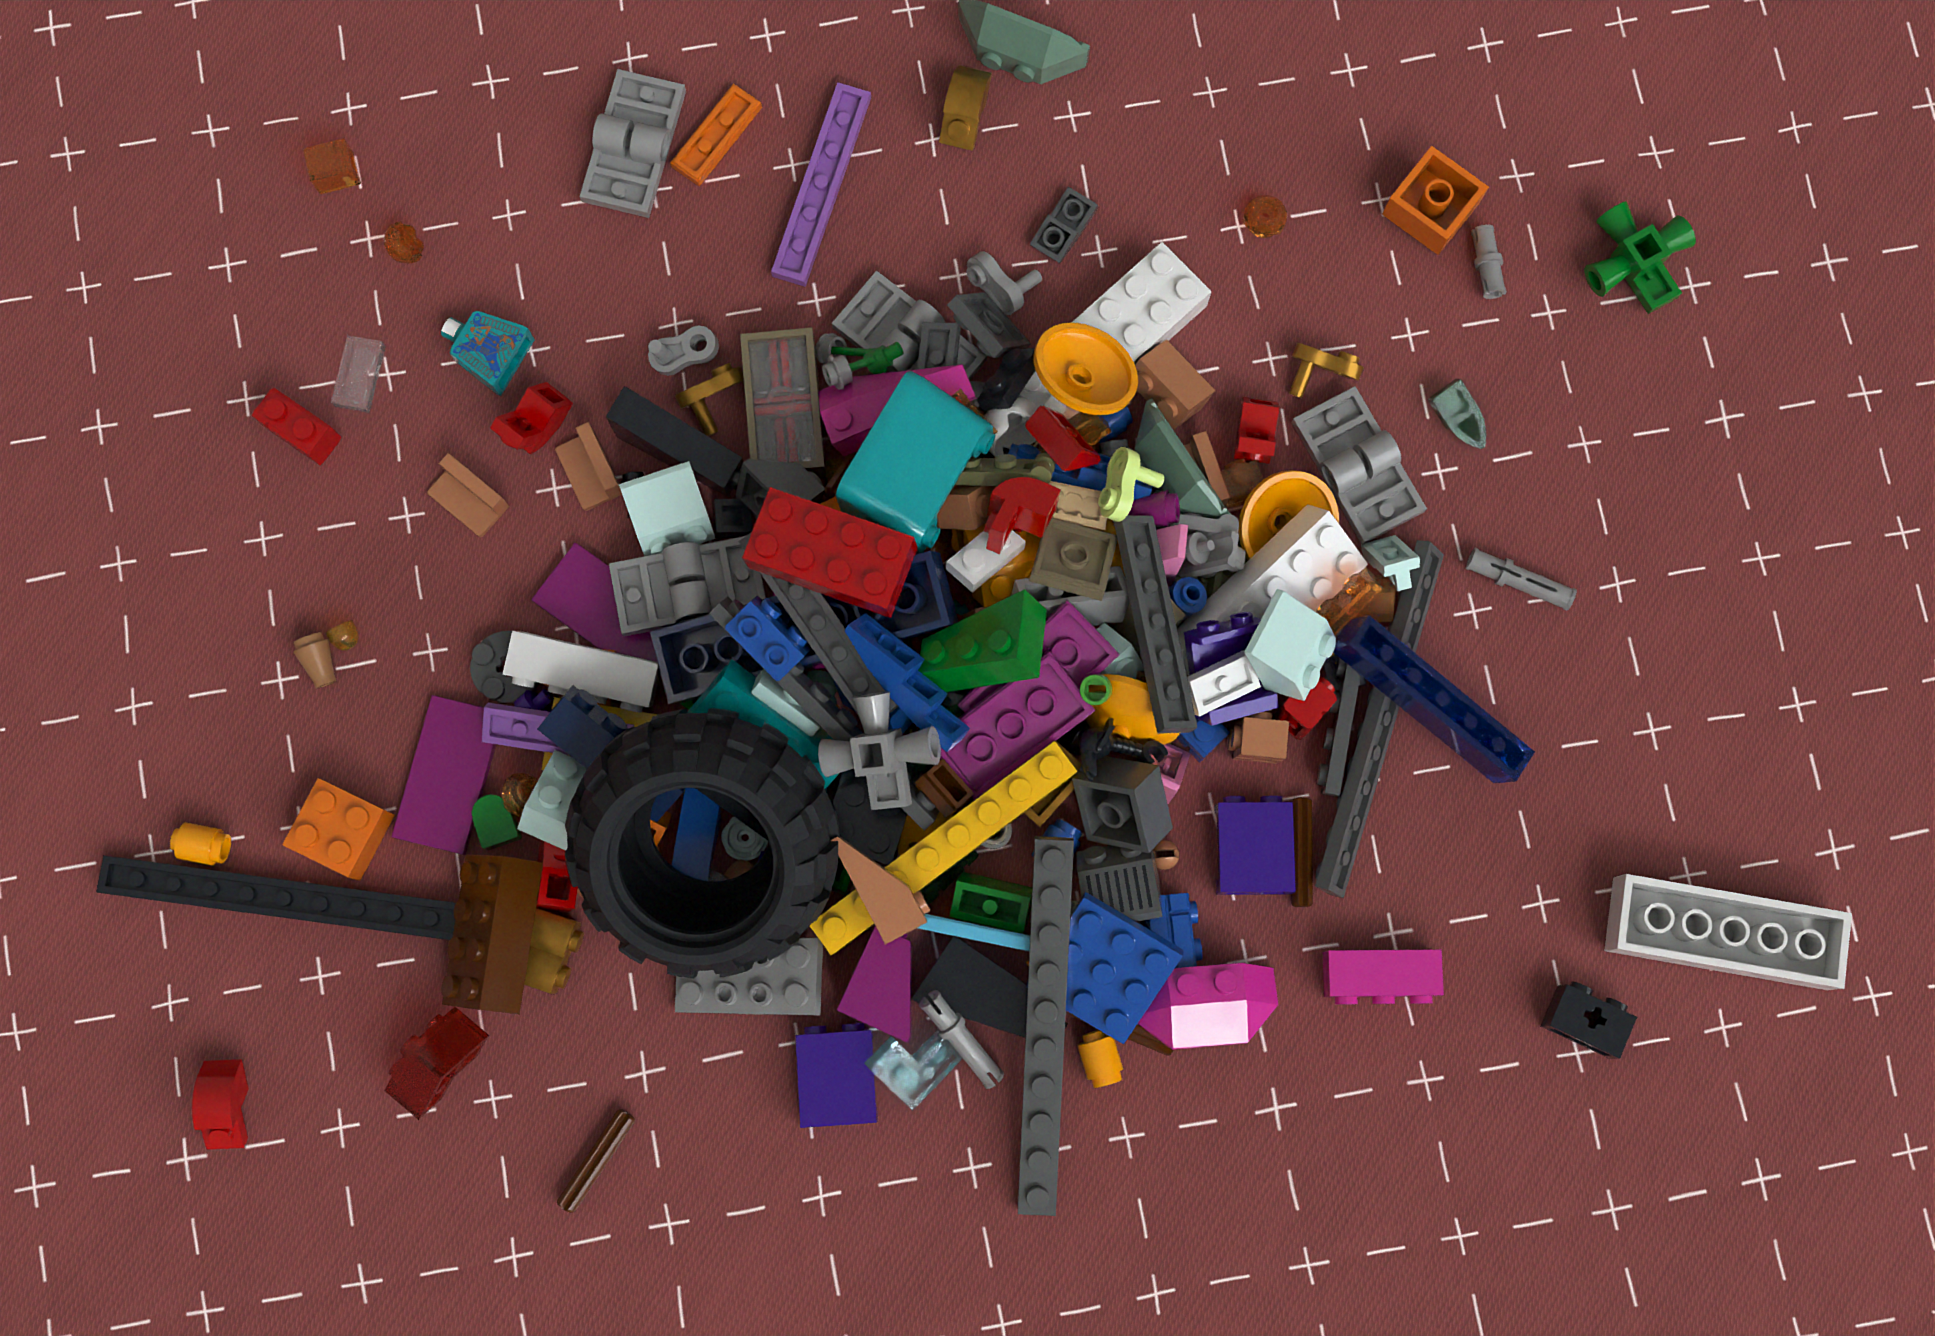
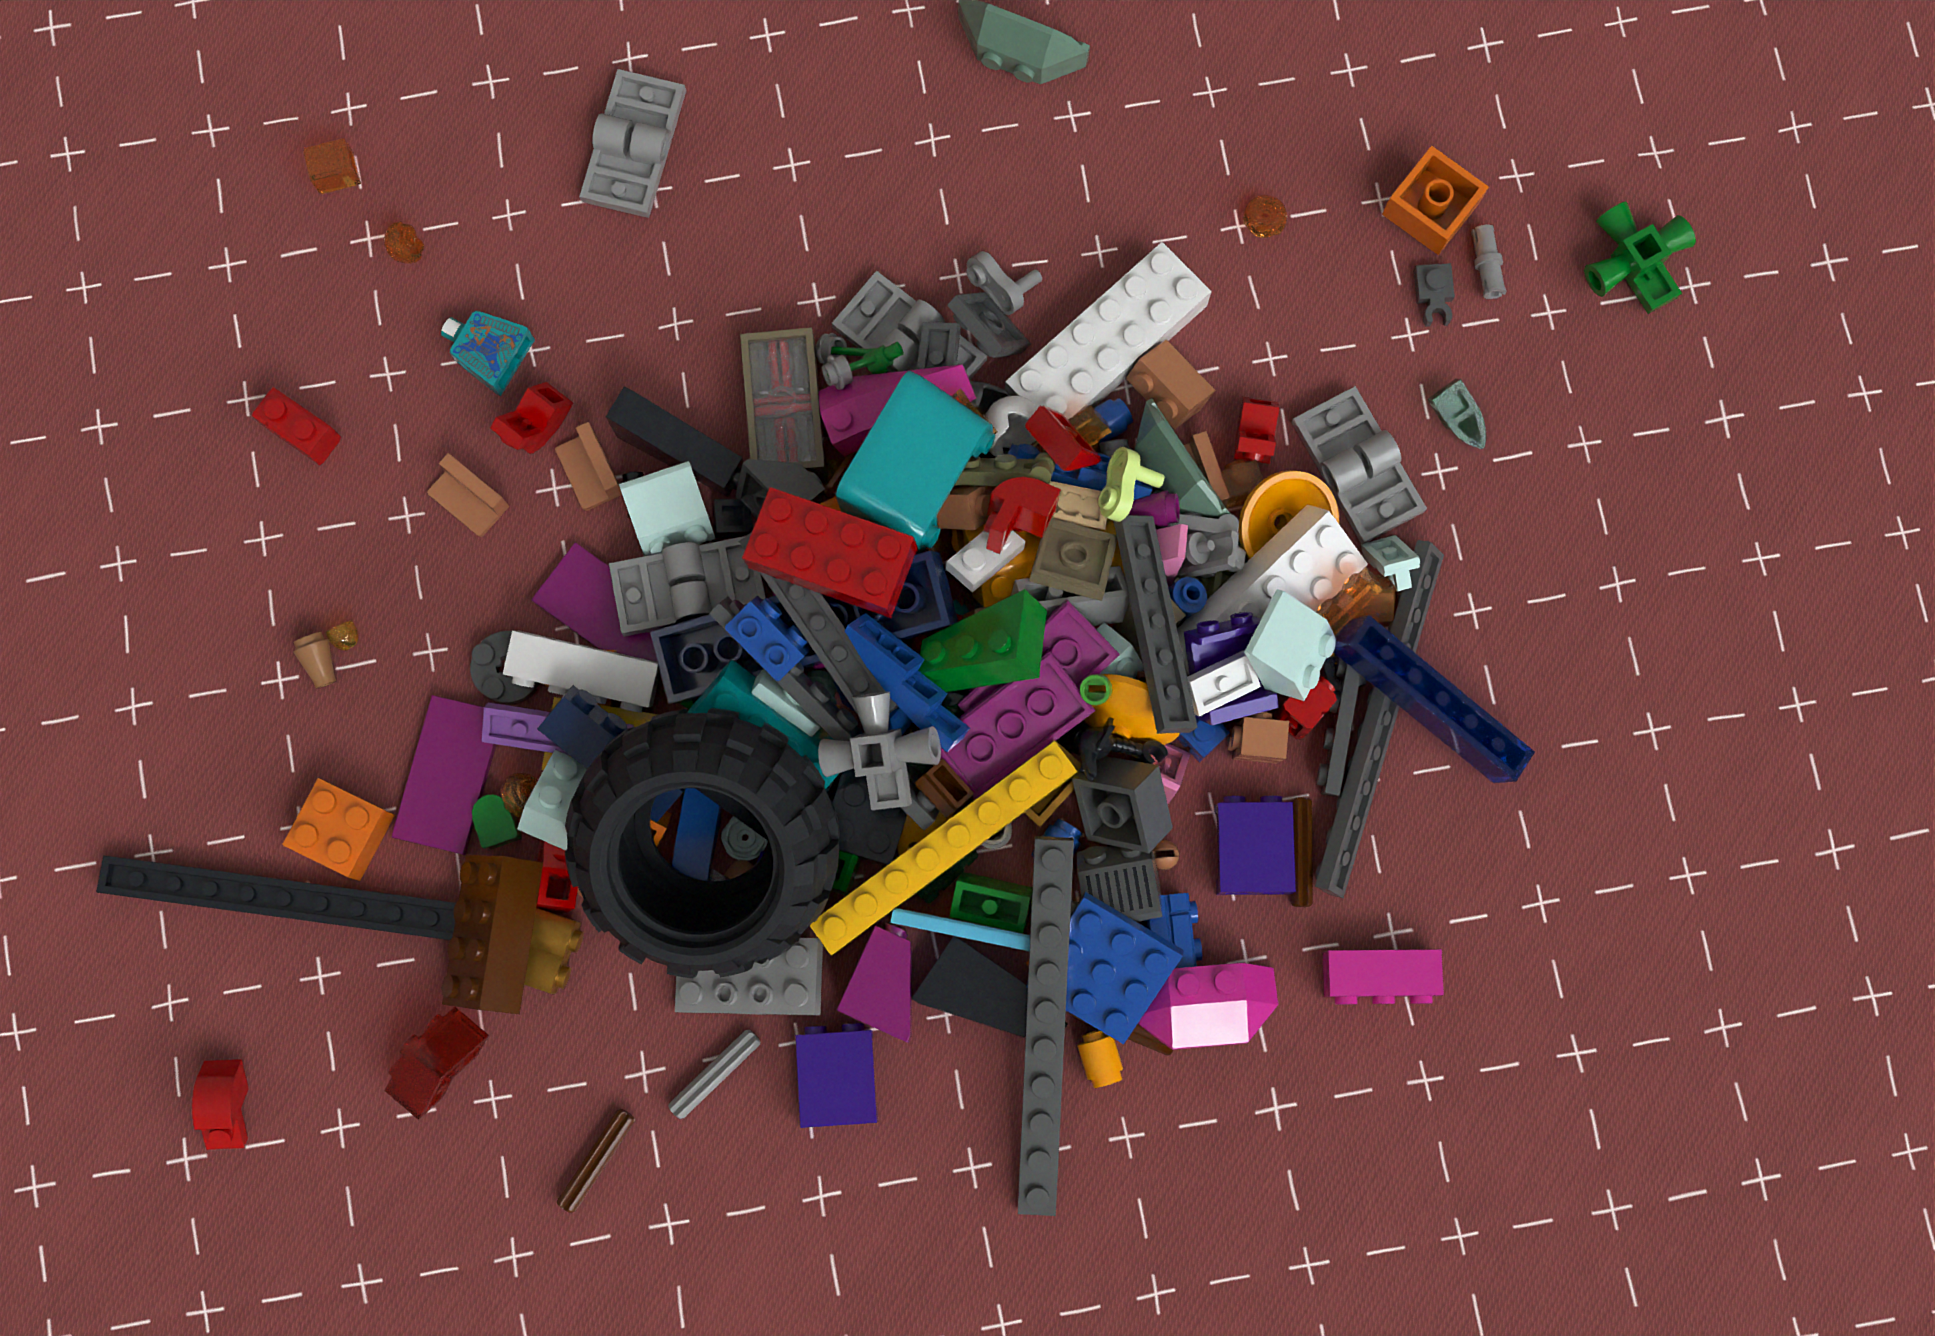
(200, 844): light orange brick -> none
(358, 374): clear plate -> none
(535, 701): dark purple tile -> none
(675, 353): light grey piece -> none
(714, 1074): none -> light grey axle
(716, 135): orange tile -> none
(722, 379): pearl gold piece -> none
(821, 184): medium lavender plate -> none
(885, 896): nougat slope -> none
(917, 1074): clear light blue plate -> none
(953, 1028): light grey pin -> none
(964, 106): pearl gold brick -> none
(1008, 380): black plate -> none
(1064, 225): dark grey slope -> none
(1085, 368): light orange dish -> none
(1343, 365): pearl gold piece -> none
(1434, 287): none -> dark grey plate
(1519, 578): light grey pin -> none
(1566, 1019): black brick -> none
(1728, 932): white brick -> none

